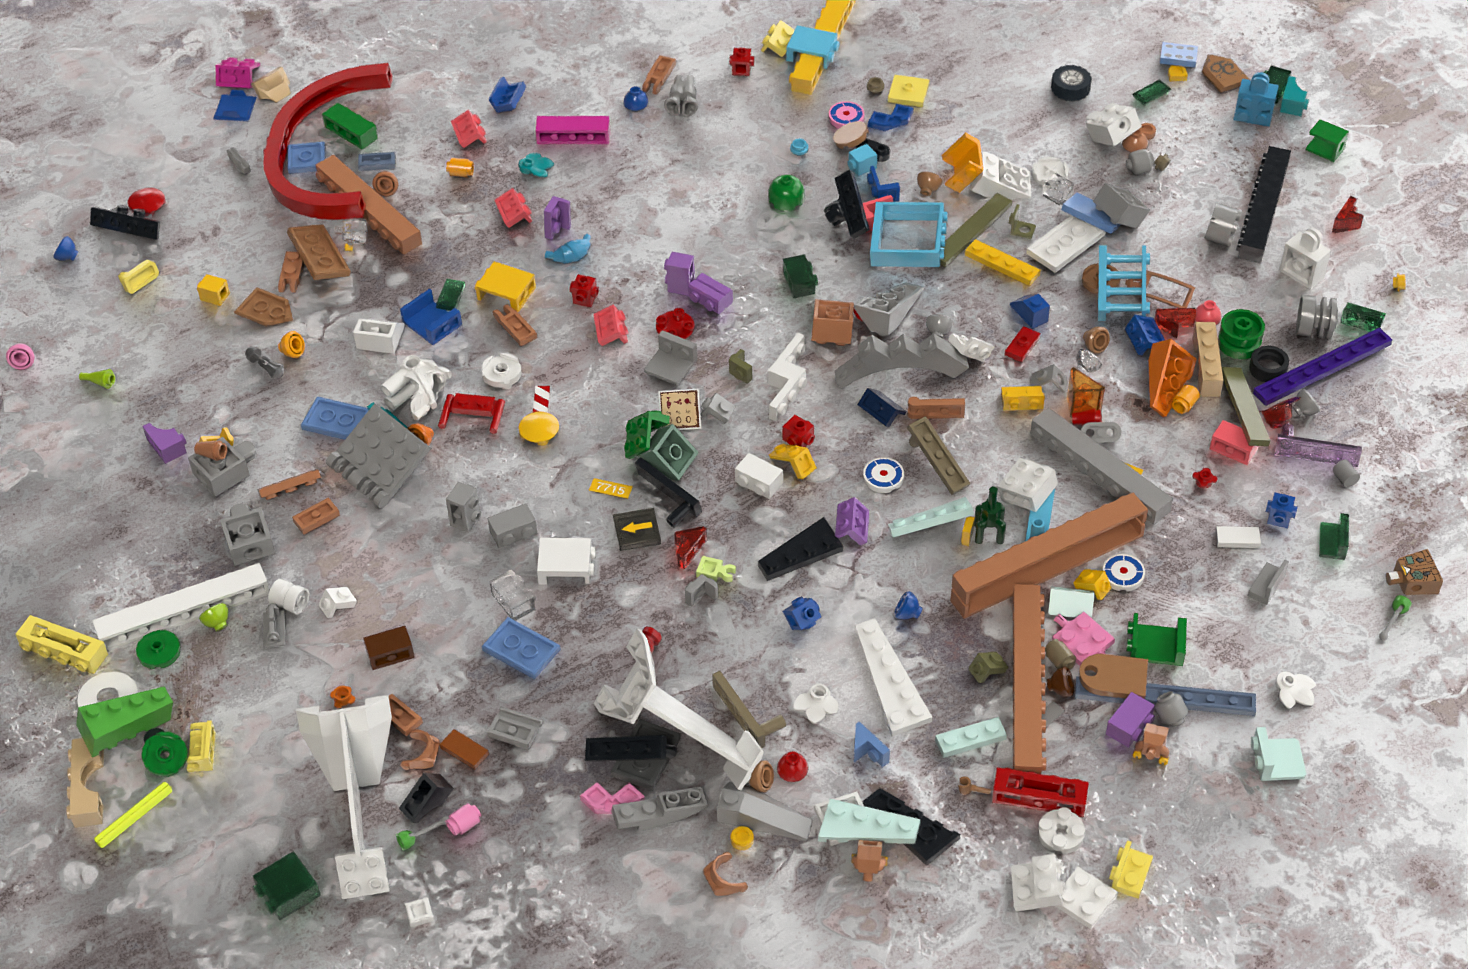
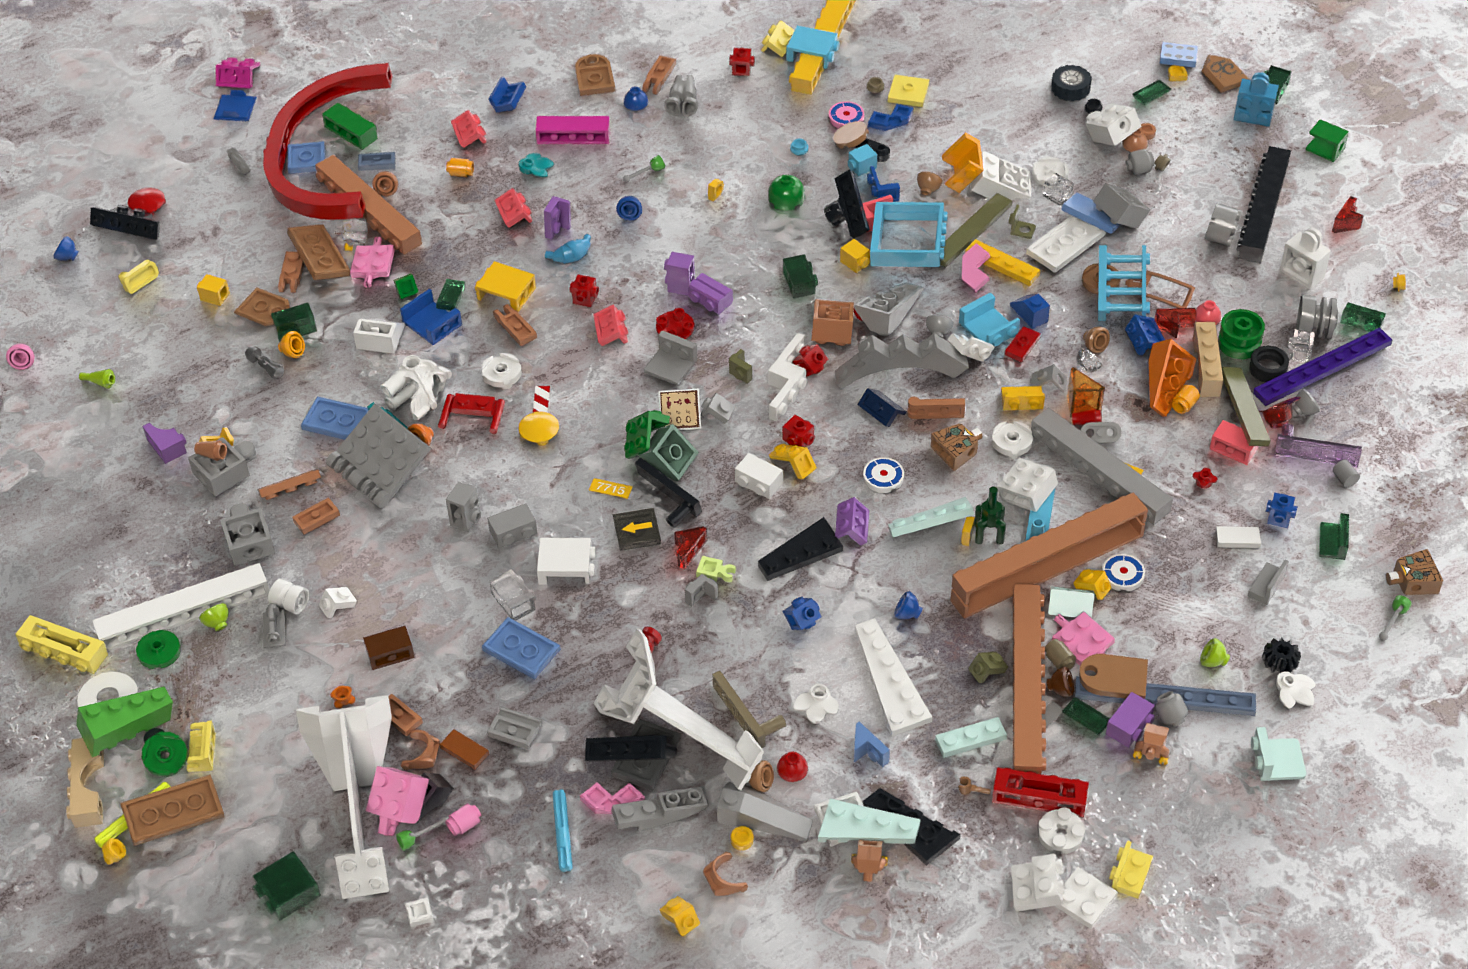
(113, 851): none -> yellow tile
(172, 810): none -> medium nougat tile
(272, 85): tan slope -> none
(294, 319): none -> clear green brick
(372, 261): none -> bright pink plate
(396, 798): none -> bright pink hinge
(406, 286): none -> green tile
(562, 831): none -> medium azure axle
(594, 77): none -> medium nougat tile
(629, 208): none -> blue brick
(656, 164): none -> hinge
(681, 914): none -> yellow bracket
(715, 189): none -> yellow tile
(811, 358): none -> red brick
(855, 255): none -> yellow brick
(938, 455): dark tan piece -> none
(956, 444): none -> medium nougat torso
(971, 261): none -> bright pink tile
(986, 322): none -> medium azure panel
(1009, 447): none -> white plate
(1086, 716): none -> clear green tile
(1093, 105): none -> black plate
(1157, 643): green panel -> none
(1214, 654): none -> lime brick
(1281, 656): none -> black gear
(1294, 98): teal arch -> none
(1301, 345): none -> clear brick

